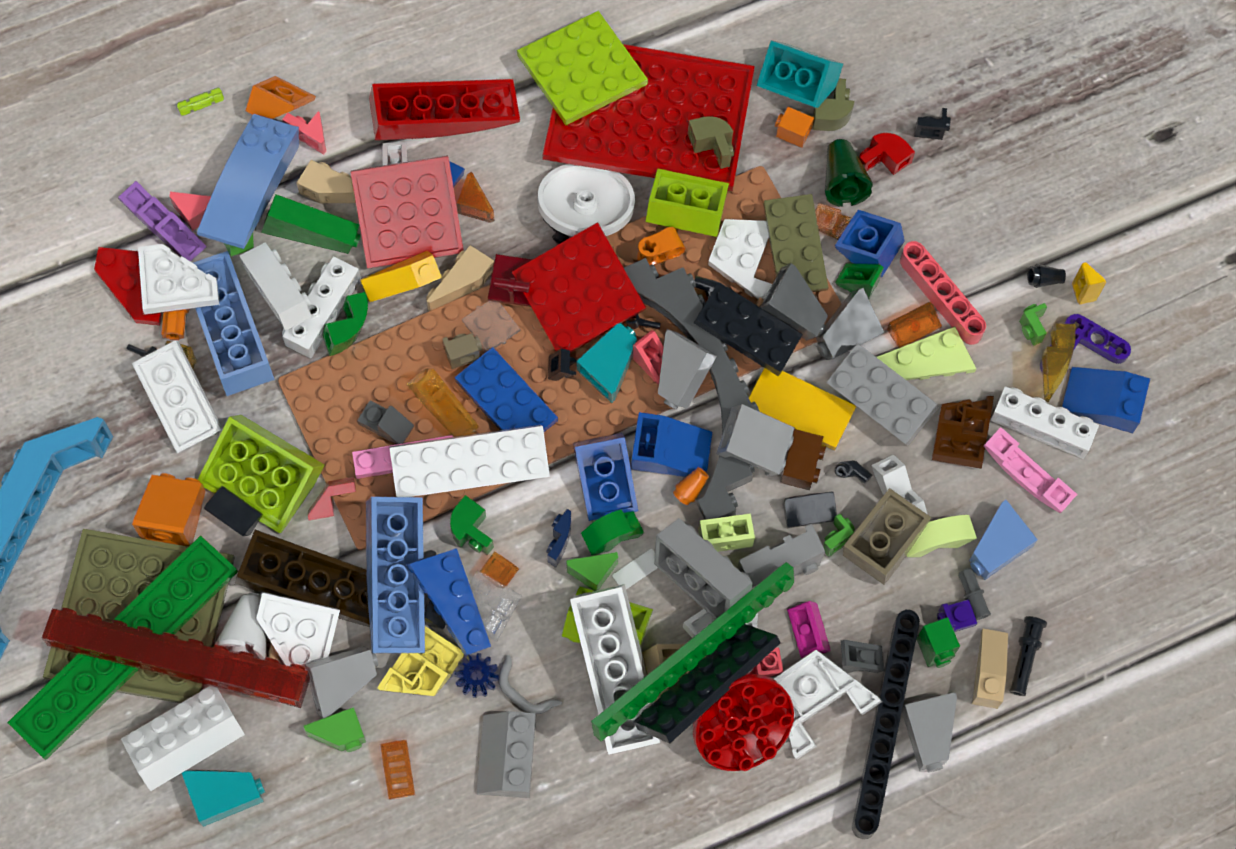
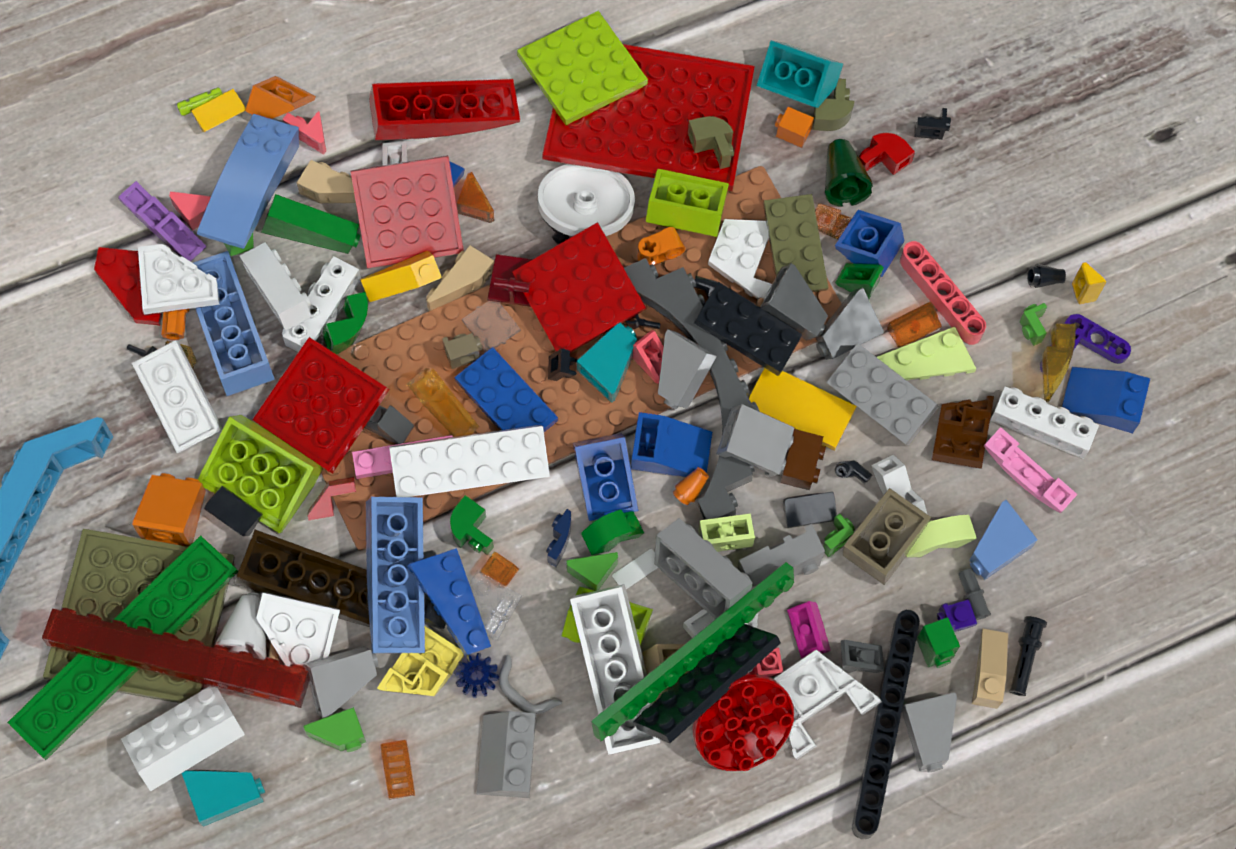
(218, 110): none -> yellow slope
(321, 405): none -> red plate

